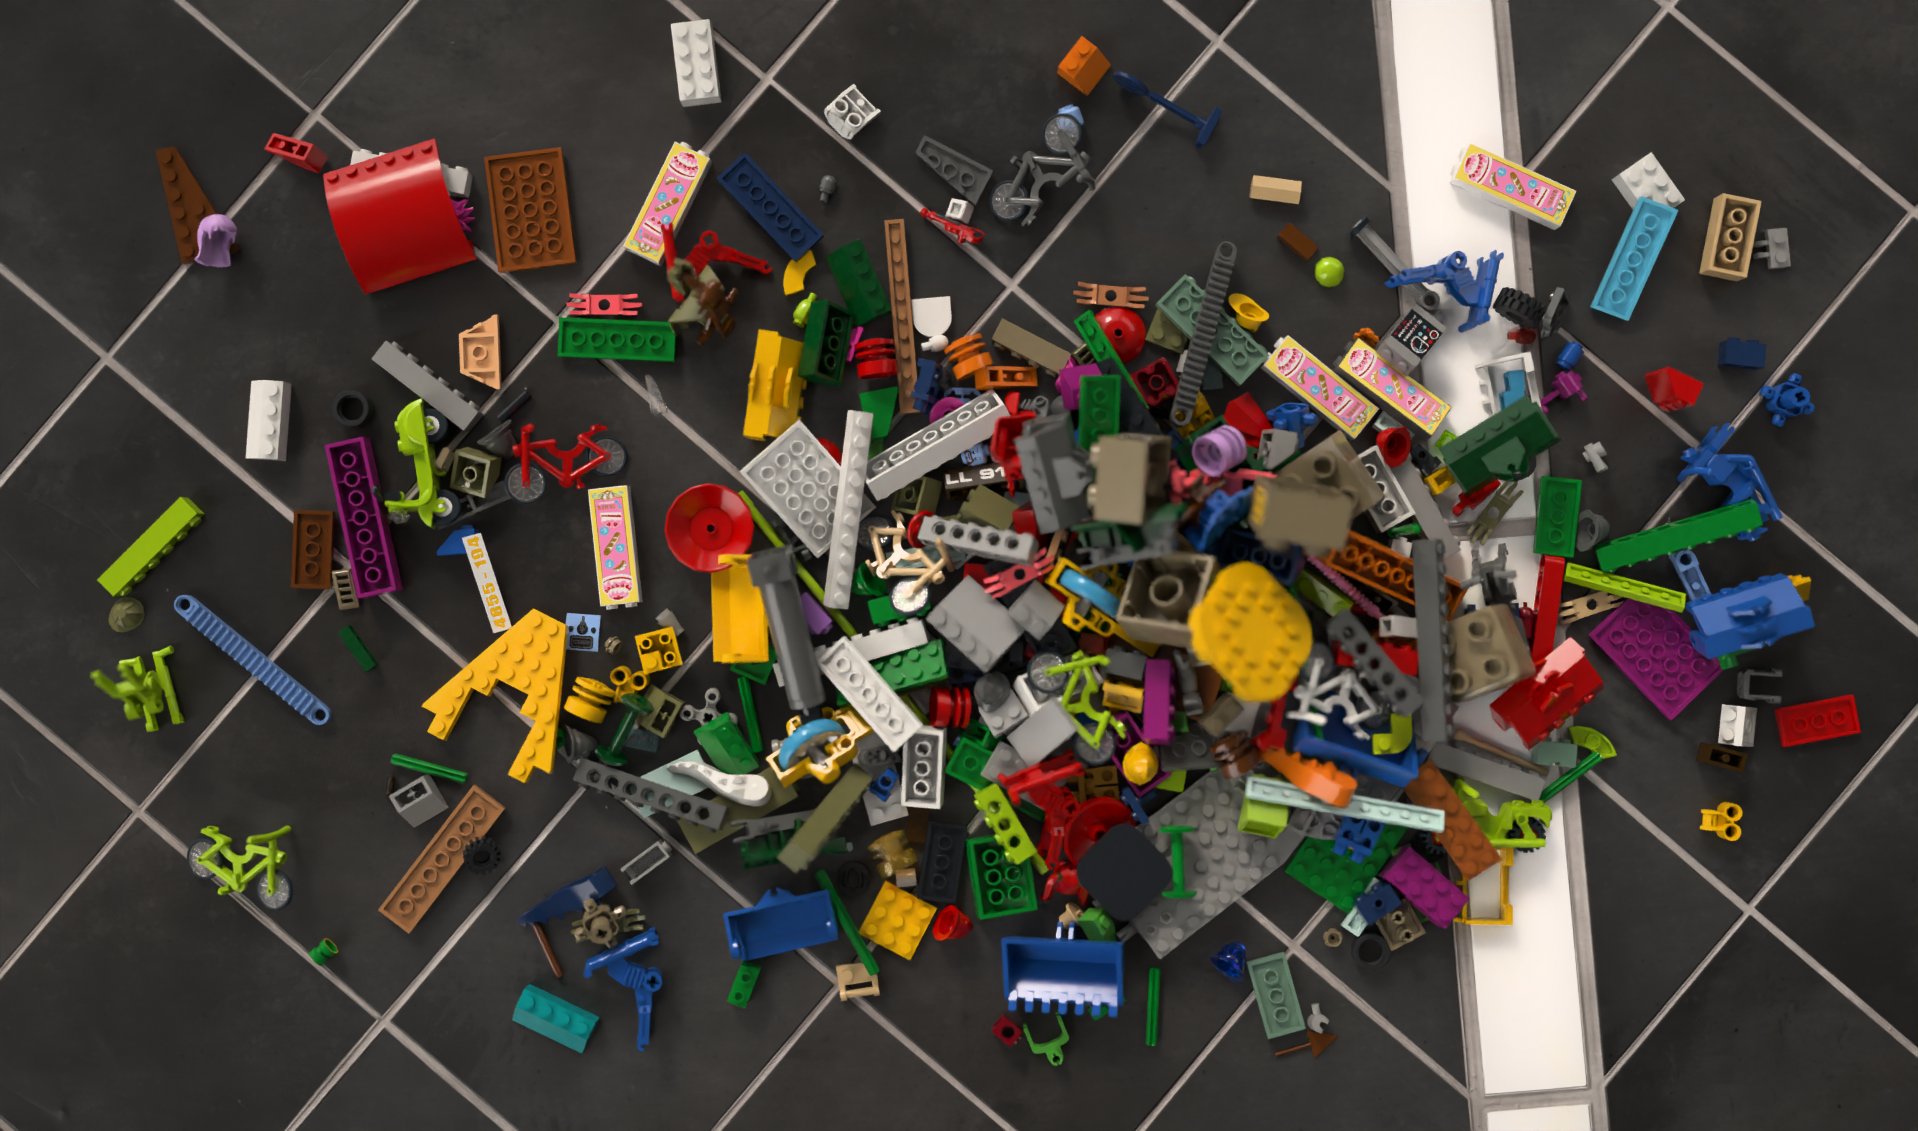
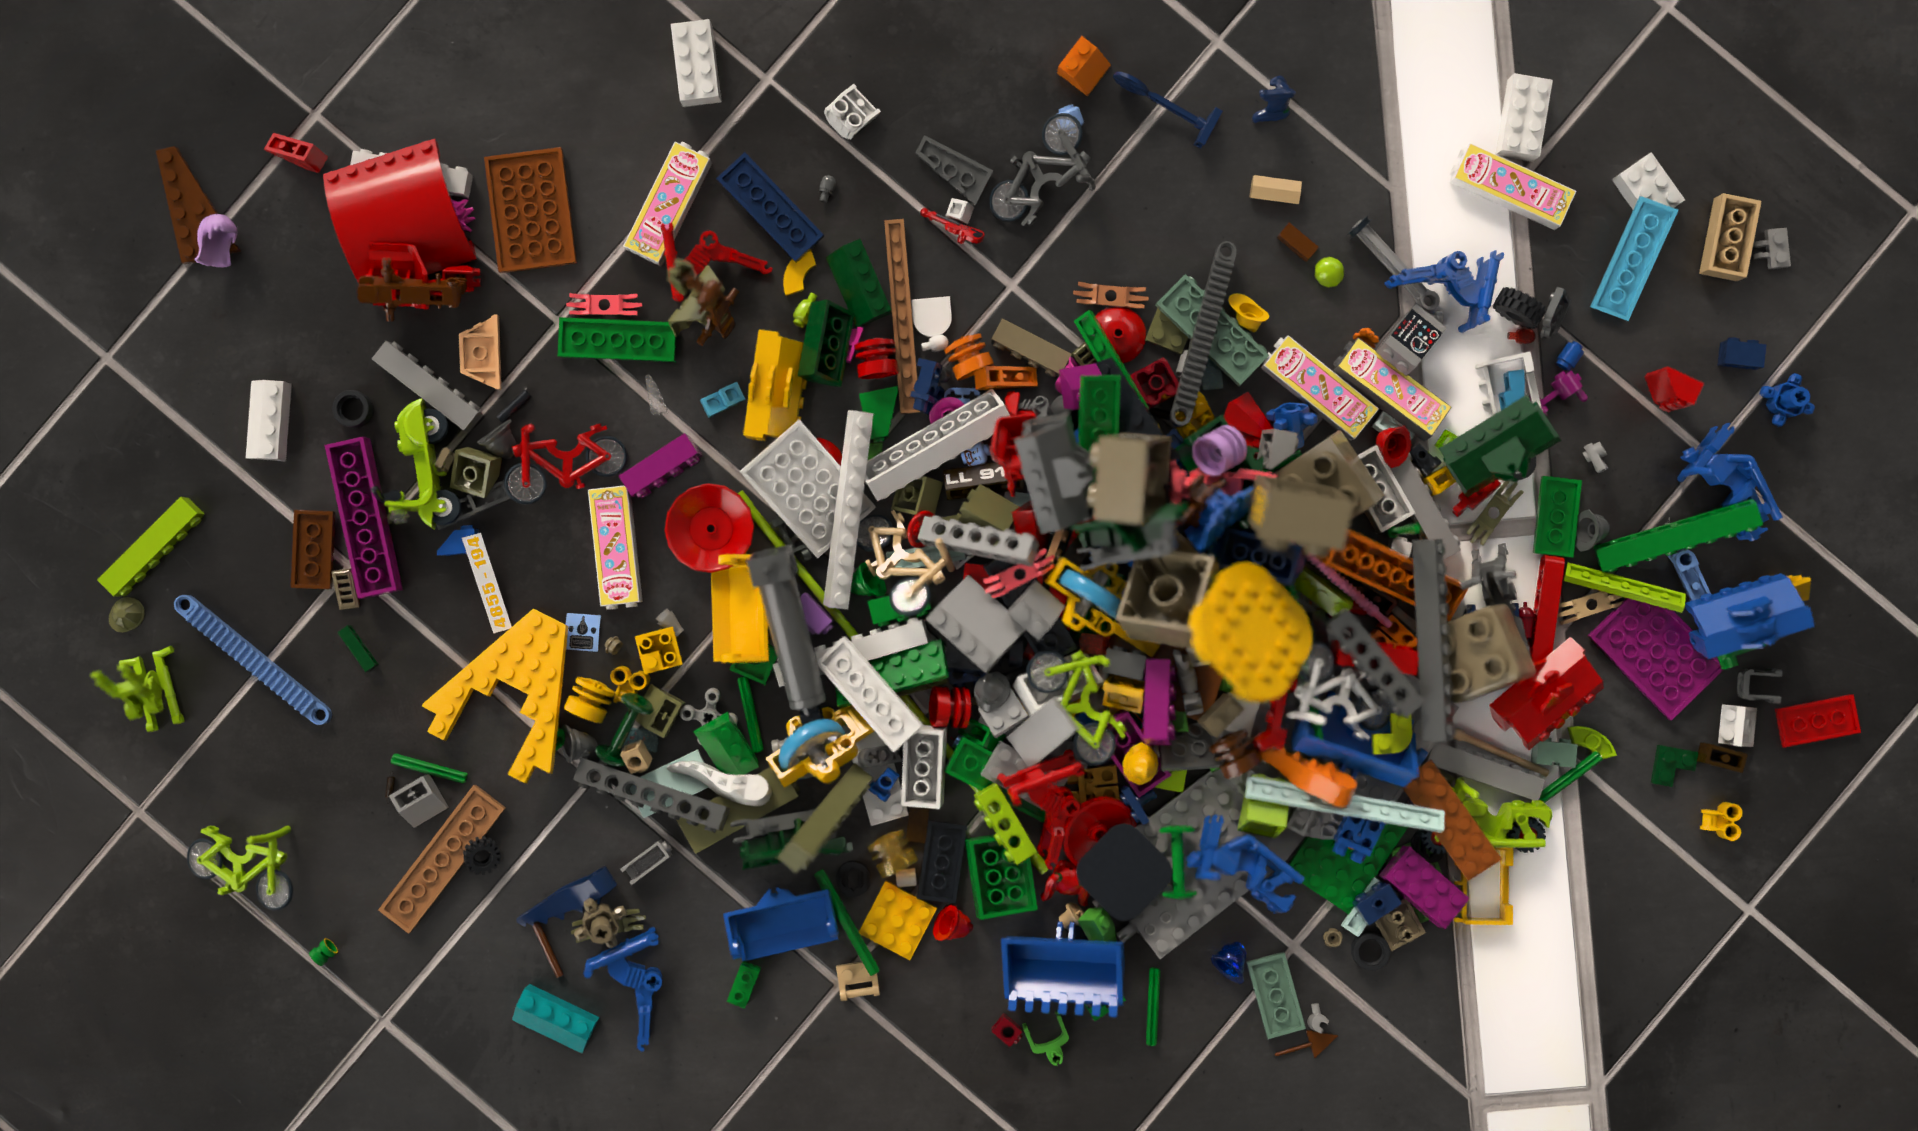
(401, 280): none -> piece
(639, 750): none -> tan brick
(660, 466): none -> magenta brick
(722, 400): none -> medium azure slope
(1247, 855): none -> blue piece
(1277, 99): none -> dark blue hair
(1398, 627): white brick -> none
(1523, 117): none -> white brick
(1667, 761): none -> dark green plate

